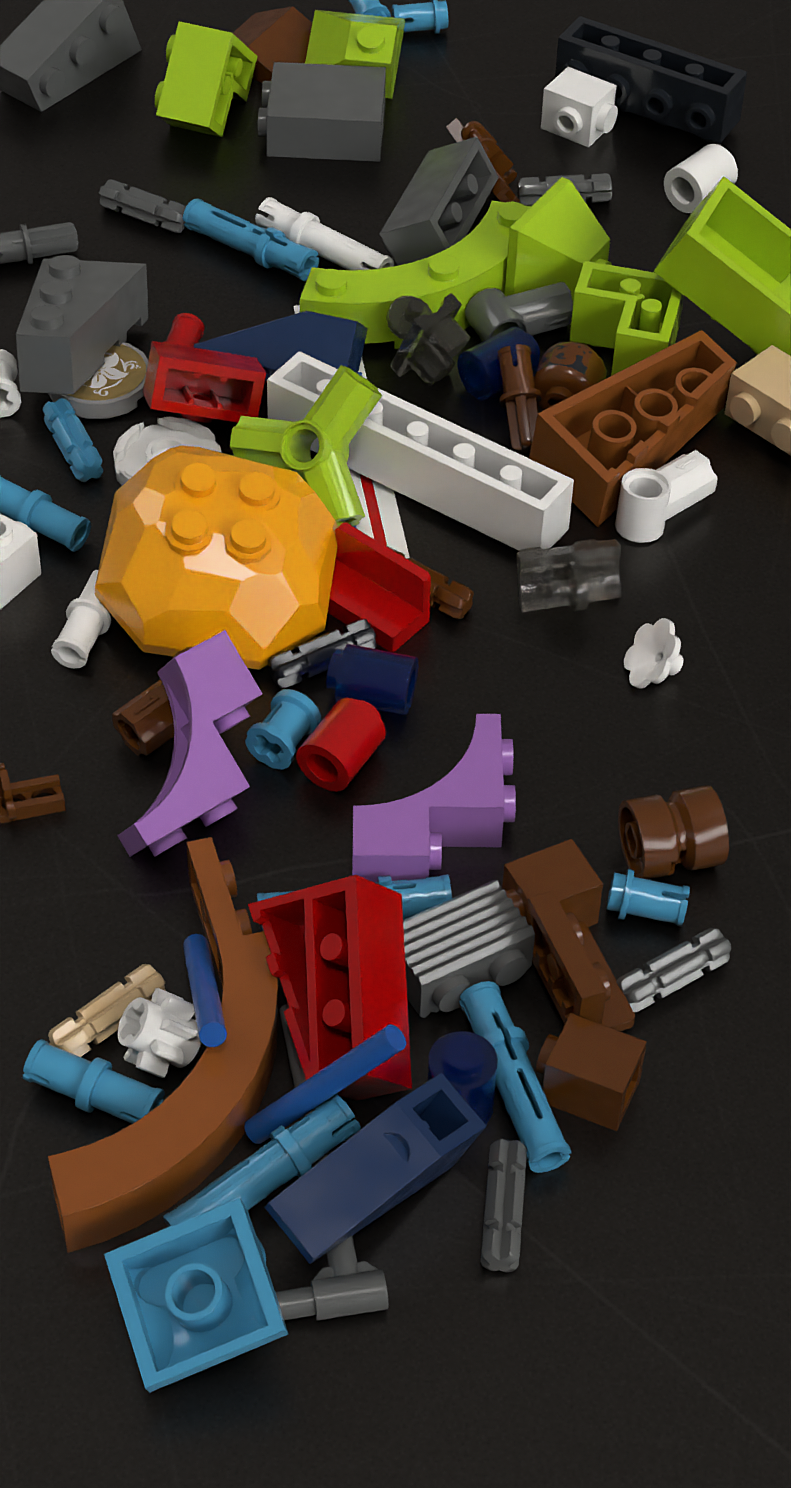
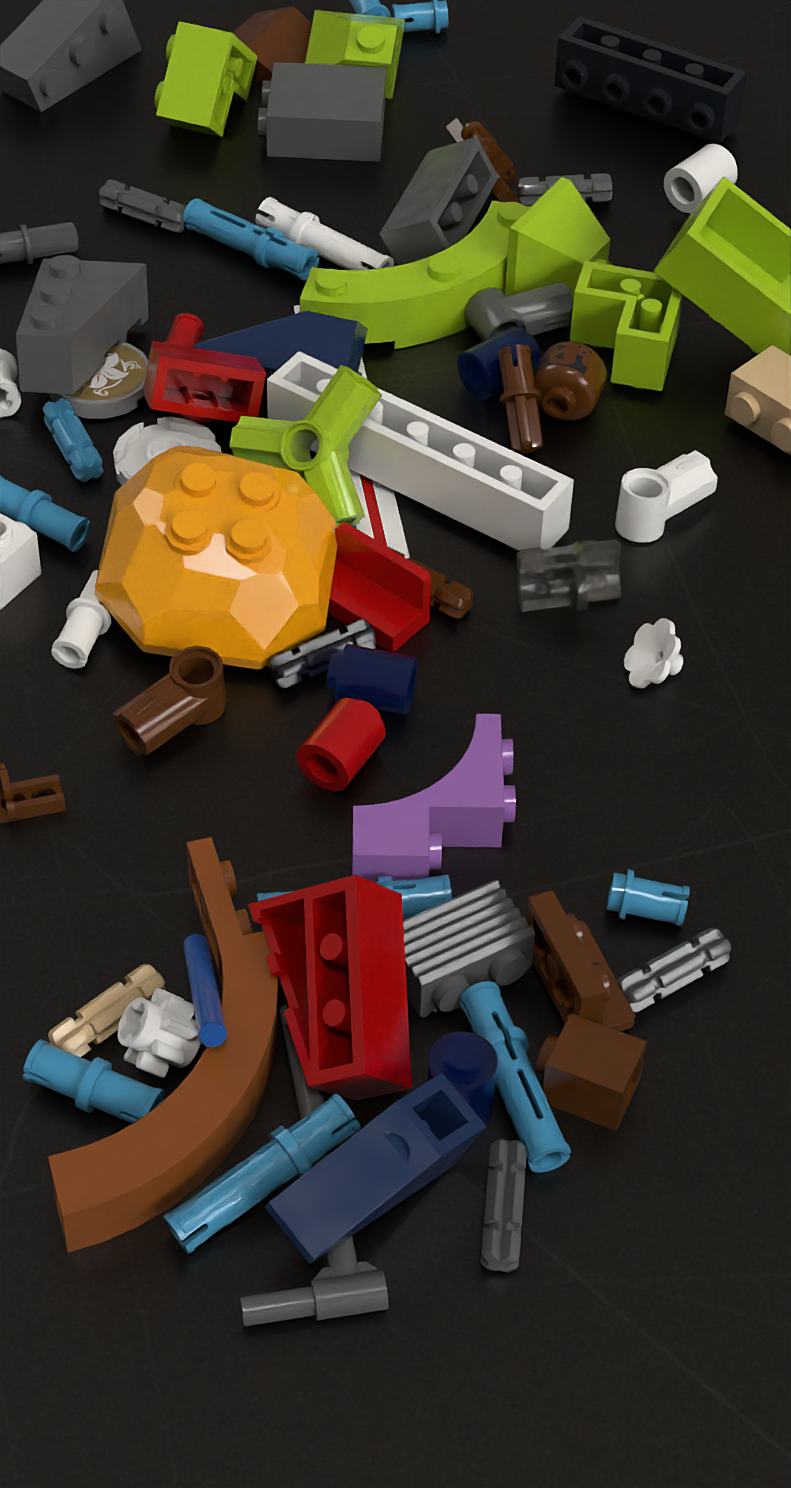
(195, 1294): dark azure slope -> none
(206, 697): medium lavender arch -> none
(284, 727): dark azure bush -> none
(326, 1083): blue bar -> none
(427, 337): clear smoke hips -> none
(560, 870): reddish brown brick -> none
(579, 107): white brick -> none
(632, 420): dark orange wedge -> none
(682, 831): reddish brown wheel -> none

